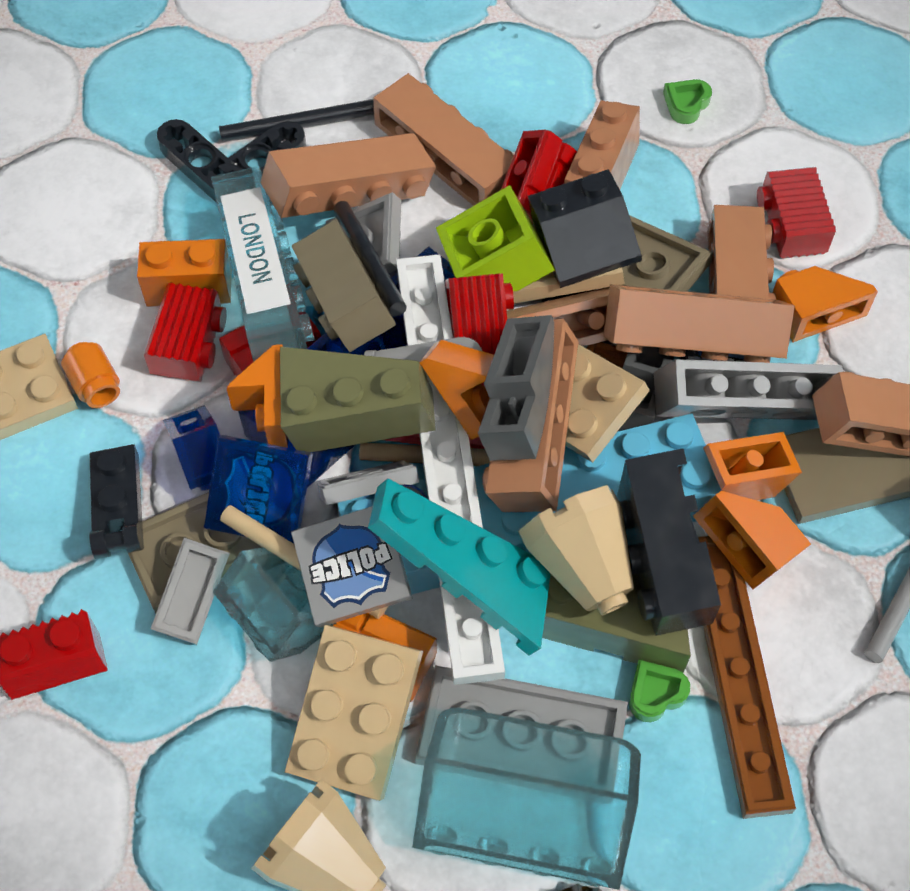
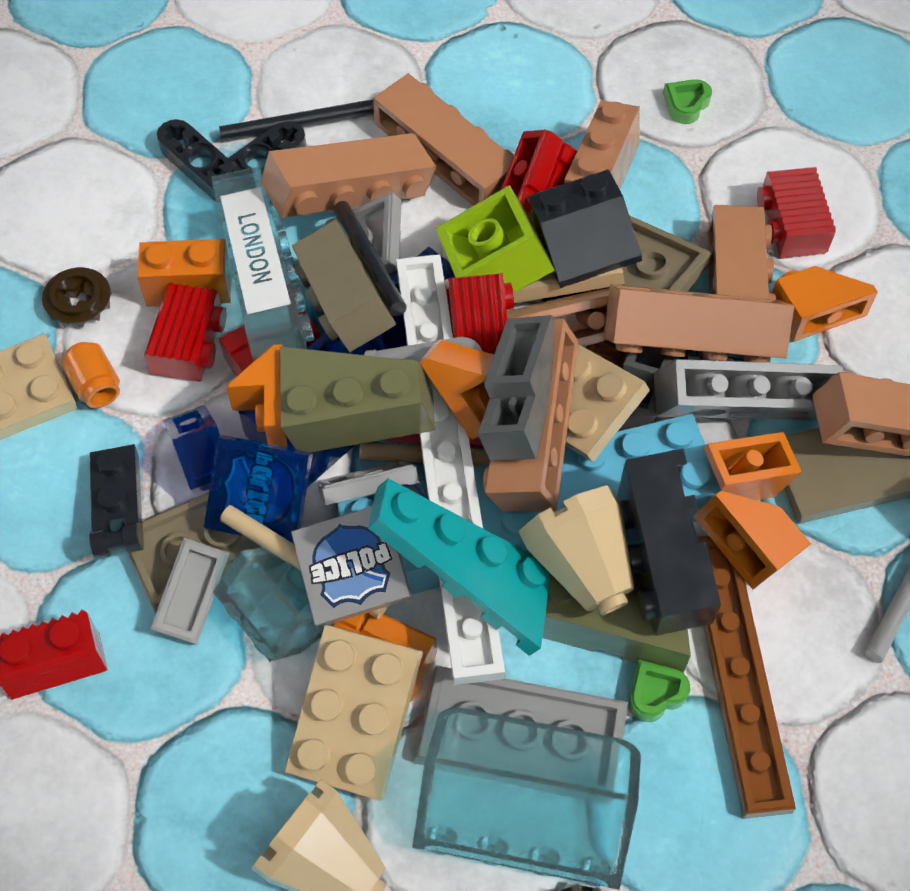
(70, 284): none -> dark brown gear

